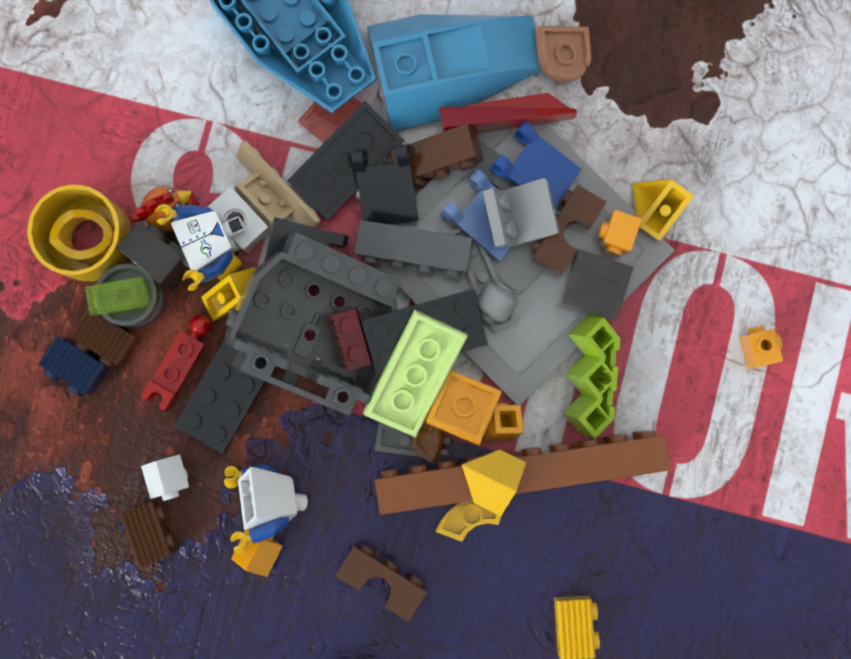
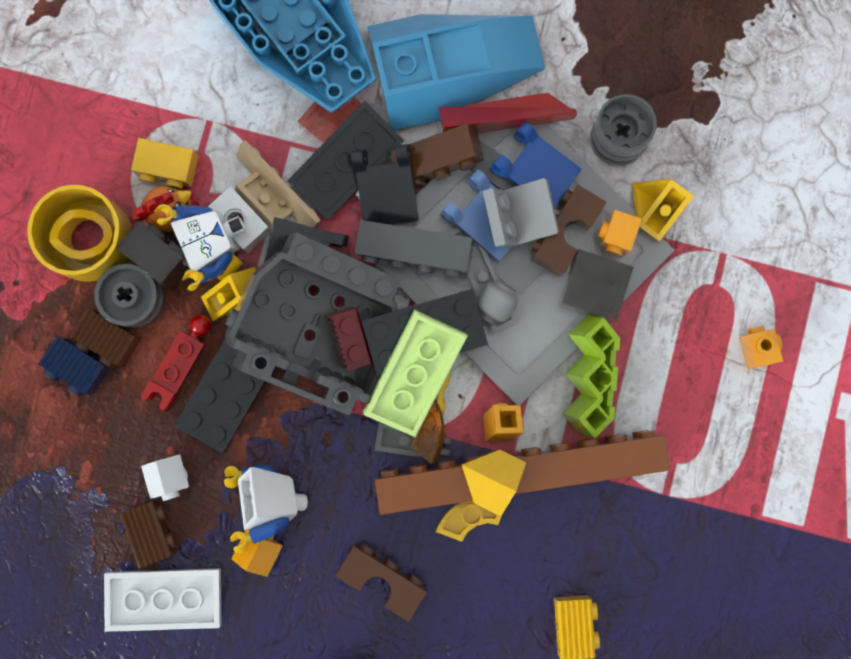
(117, 296): clear neon green tile -> none
(162, 599): none -> white plate
(164, 163): none -> yellow brick
(464, 407): light orange tile -> none
(563, 51): nougat tile -> none
(626, 116): none -> dark grey wheel

